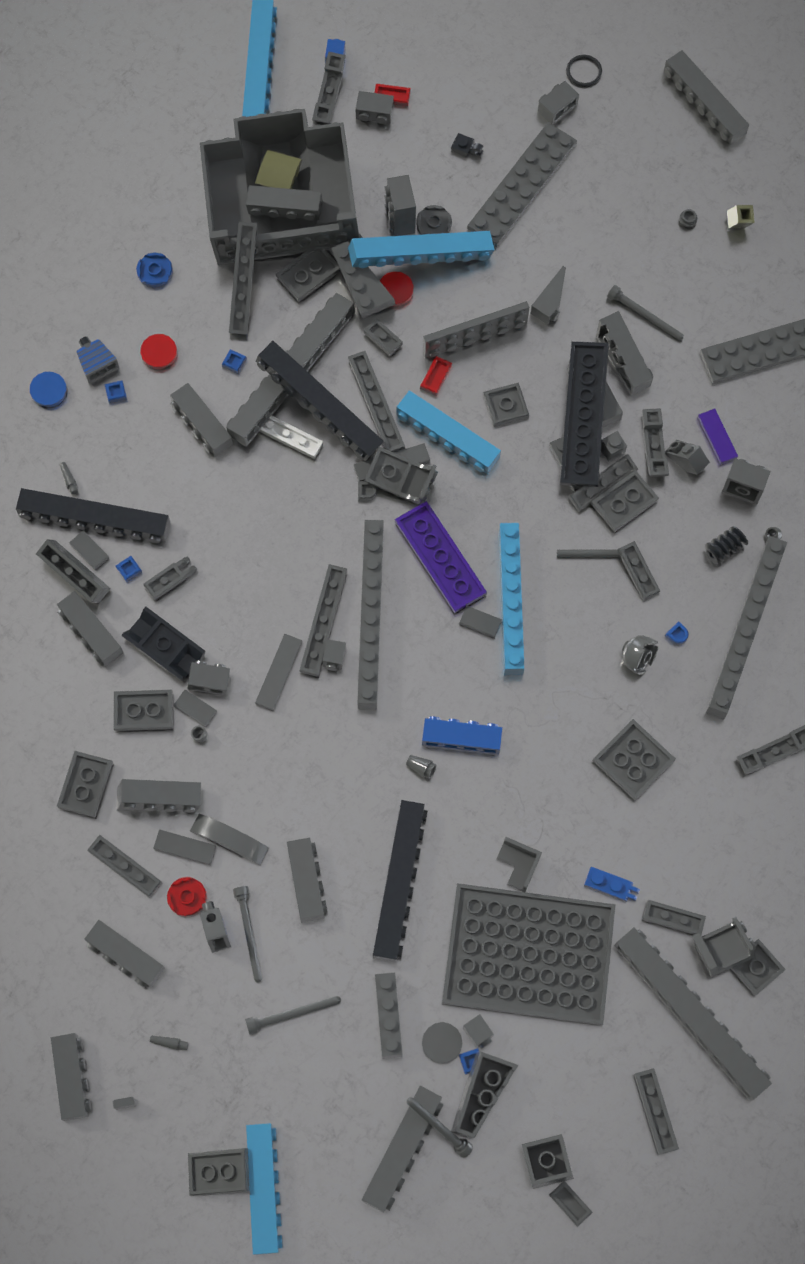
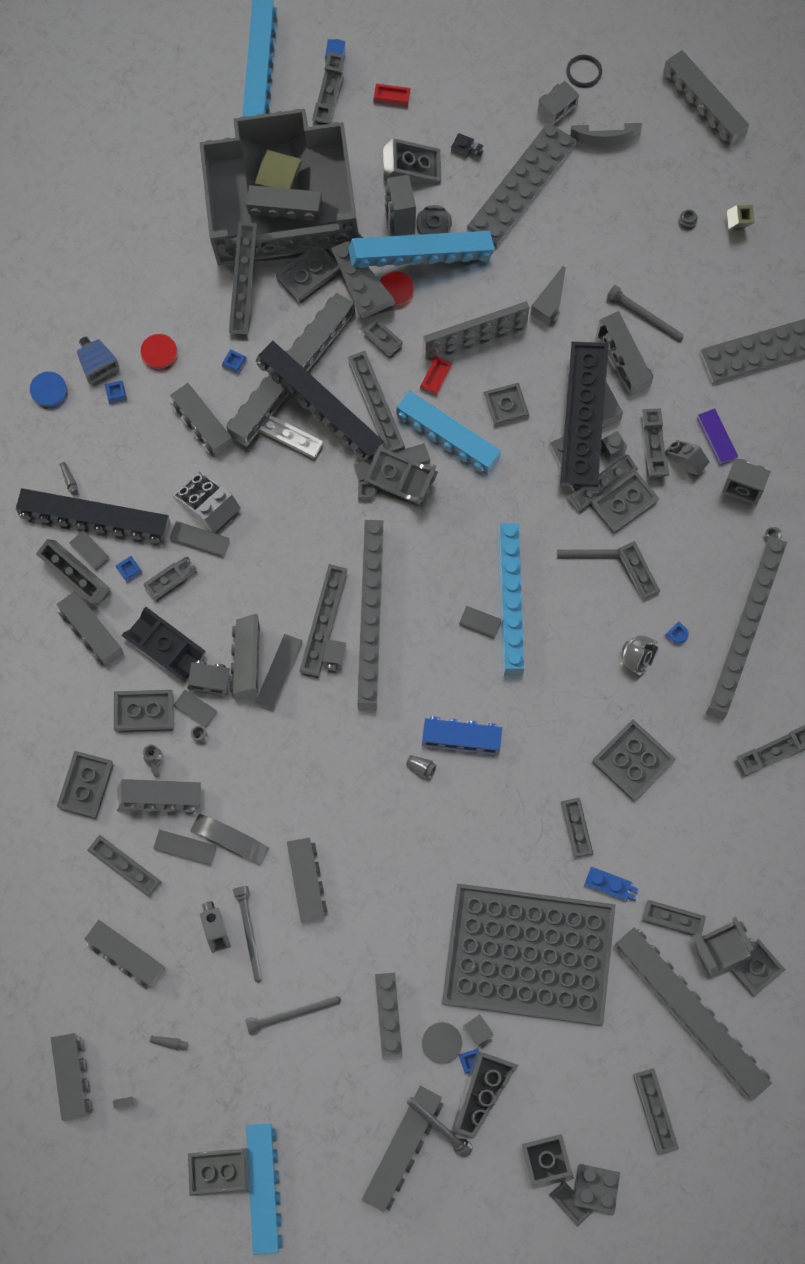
(153, 758): none -> dark grey piece
(154, 270): blue tile -> none
(186, 897): red tile -> none
(199, 538): none -> dark grey tile
(207, 501): none -> dark grey slope
(246, 657): none -> dark grey slope
(374, 107): dark grey brick -> none
(398, 881): black brick -> none
(412, 159): none -> dark grey slope
(440, 557): dark purple plate -> none
(524, 862): dark grey panel -> none
(576, 828): none -> dark grey tile
(596, 1189): none -> dark grey plate
(605, 137): none -> dark grey slope
(724, 543): black piece -> none

